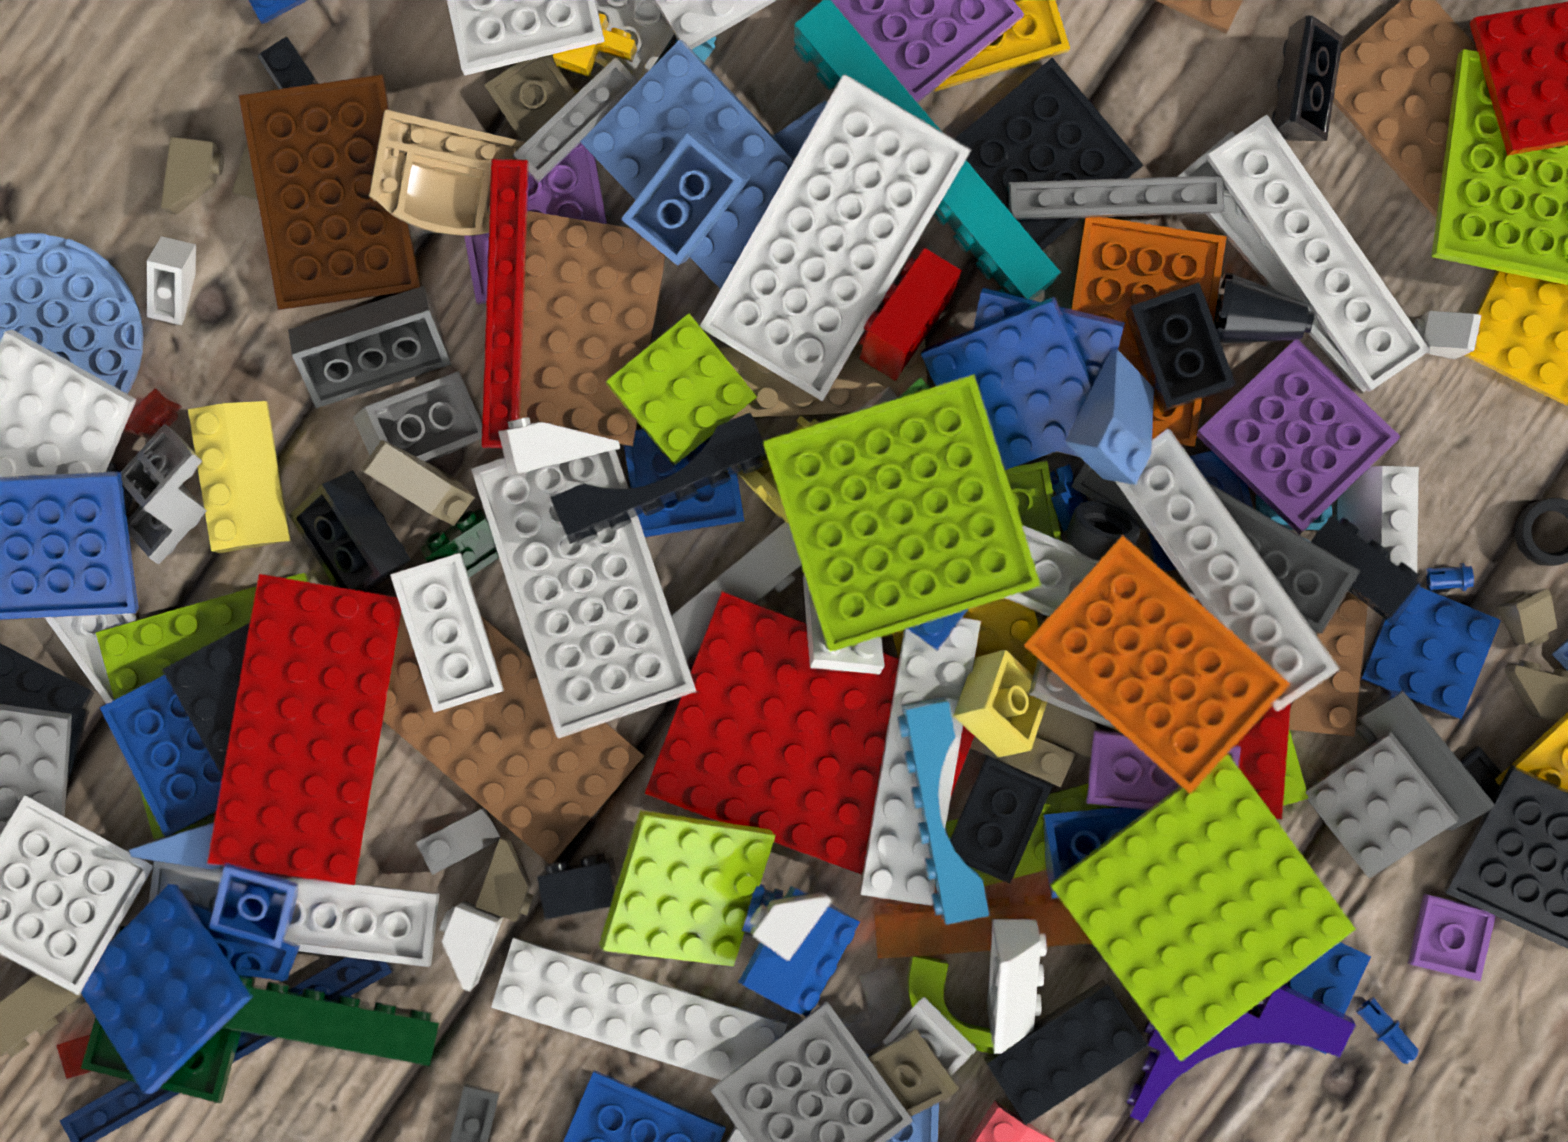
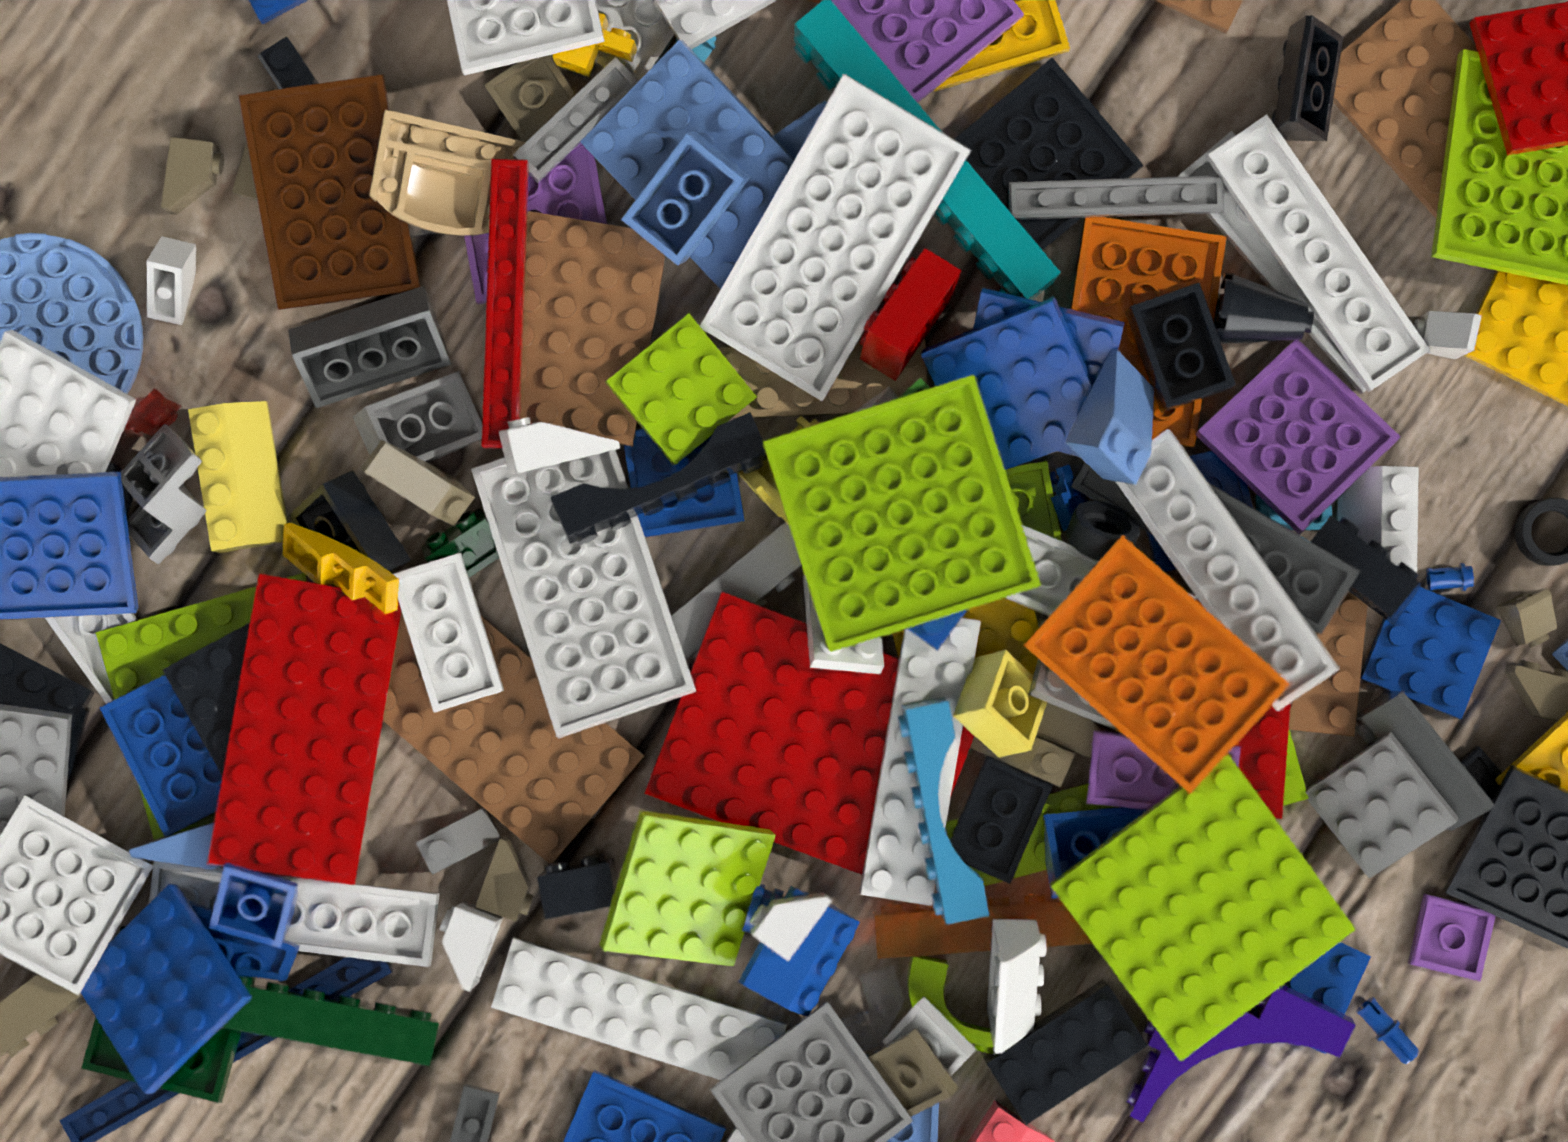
(72, 1055): clear red tile -> none
(335, 563): none -> yellow slope

